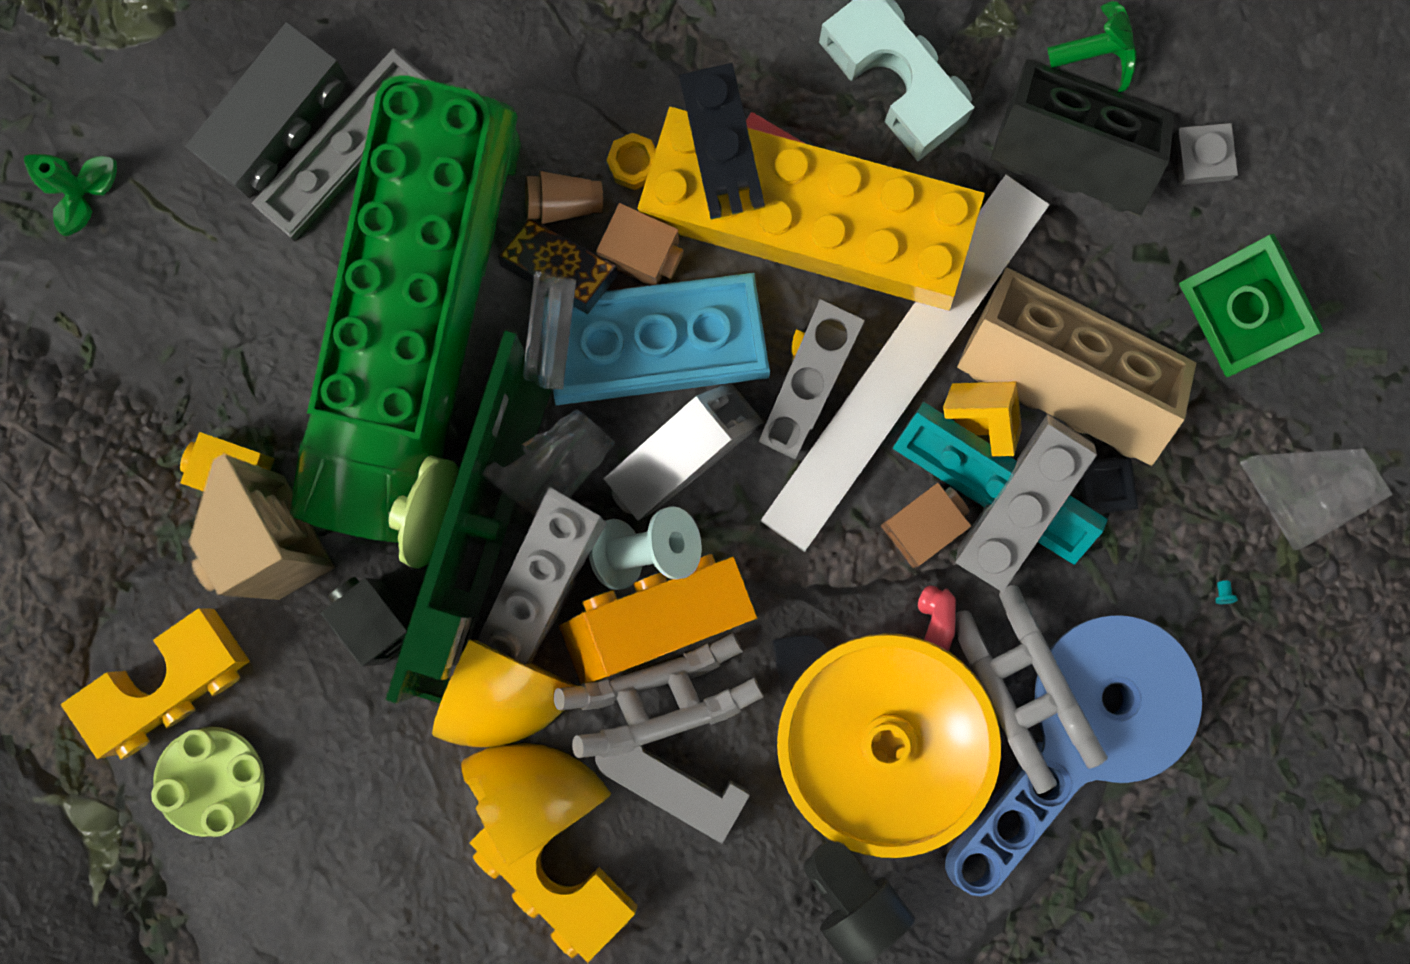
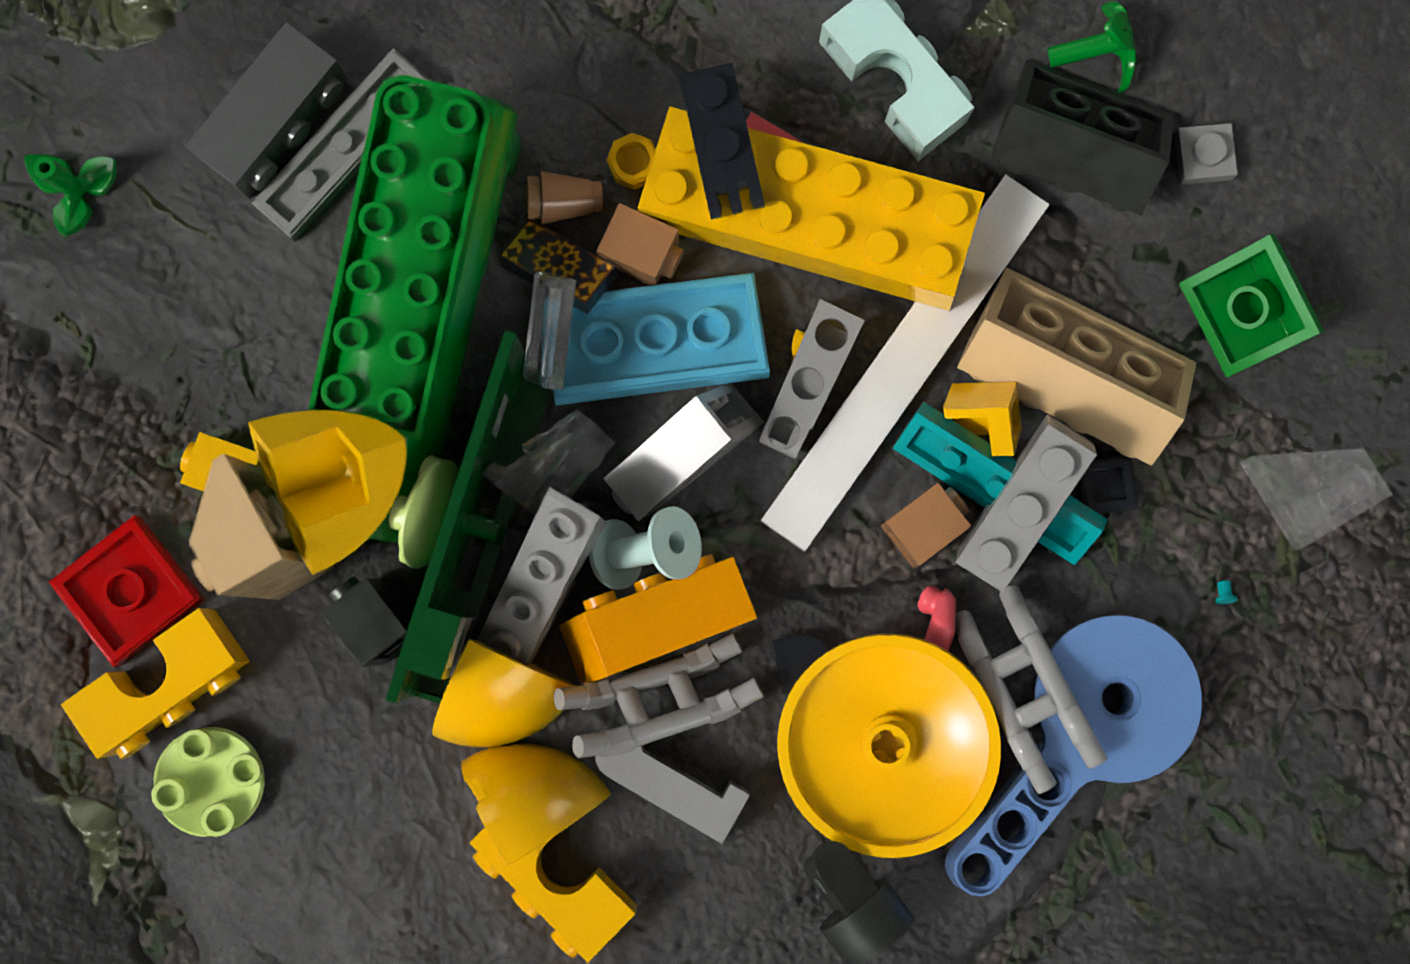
(126, 590): none -> red tile
(331, 478): none -> yellow brick

